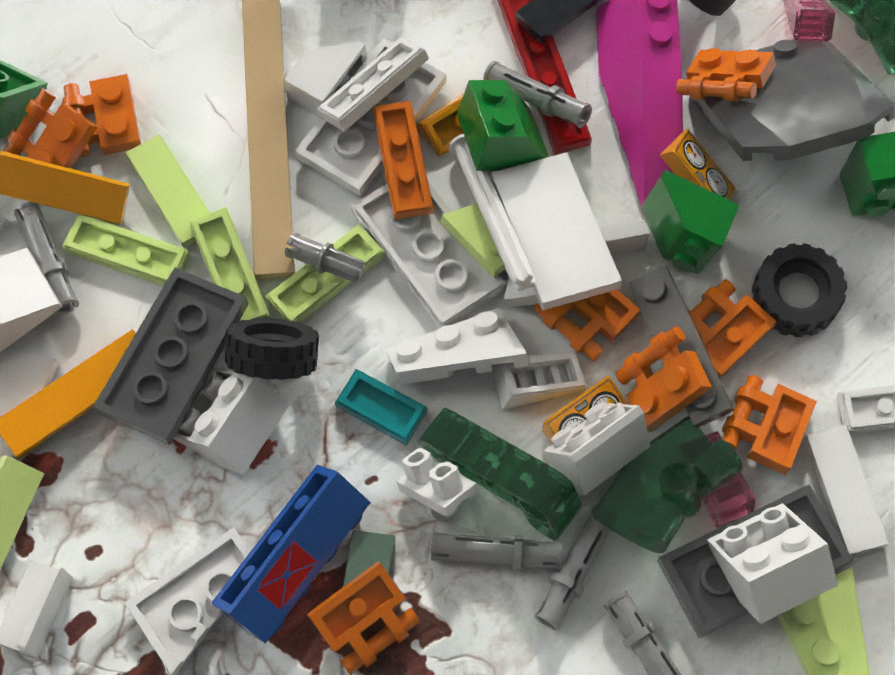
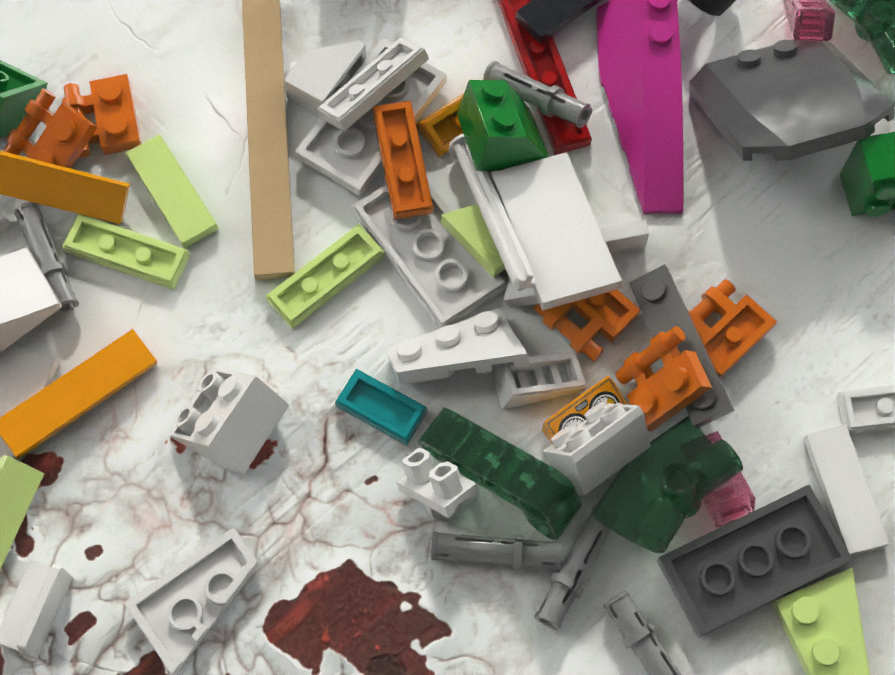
(171, 356): dark grey plate -> none
(227, 260): yellowish green tile -> none
(271, 348): black tyre -> none
(291, 553): blue brick -> none
(325, 258): light grey axle -> none
(357, 607): orange plate -> none
(366, 550): sand green tile -> none
(687, 221): green slope -> none
(692, 162): slope -> none
(726, 74): orange plate -> none
(774, 562): white slope -> none
(780, 430): orange plate -> none
(820, 268): black tyre -> none

